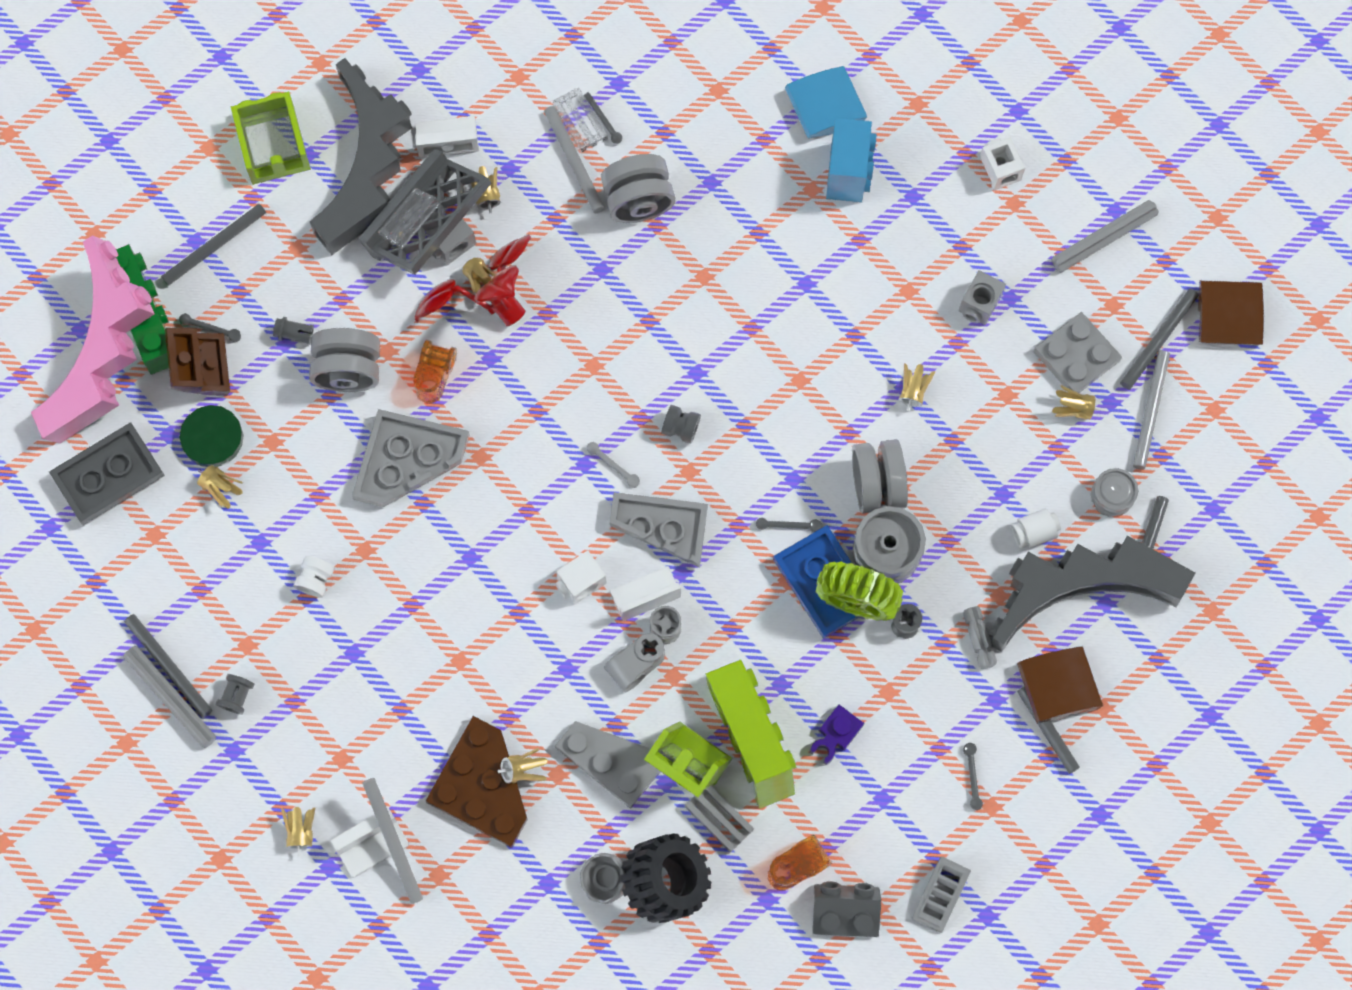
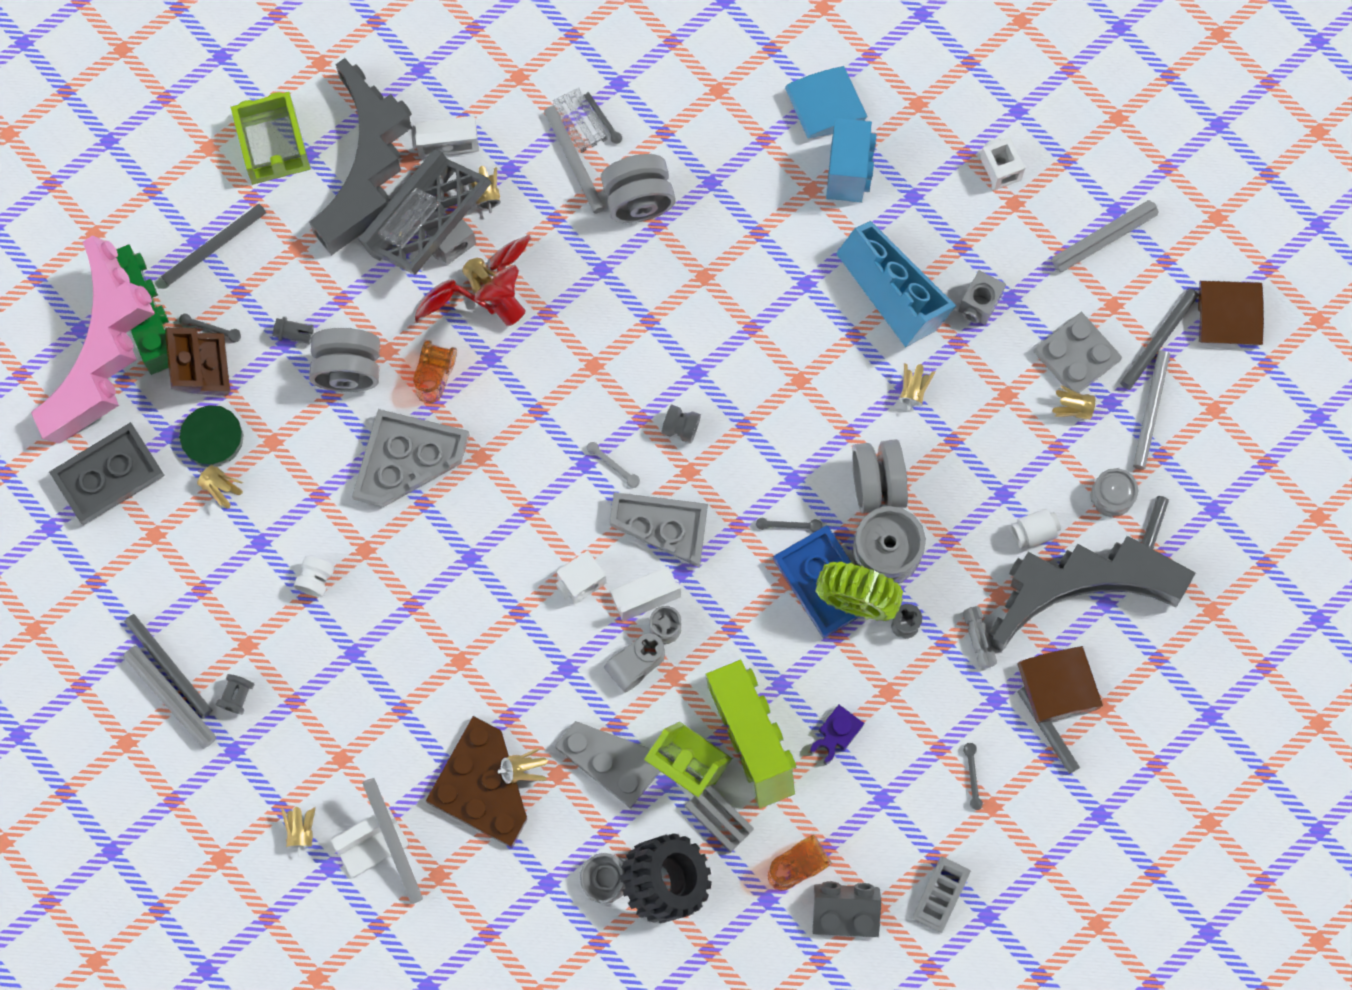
(894, 284): none -> dark azure wedge

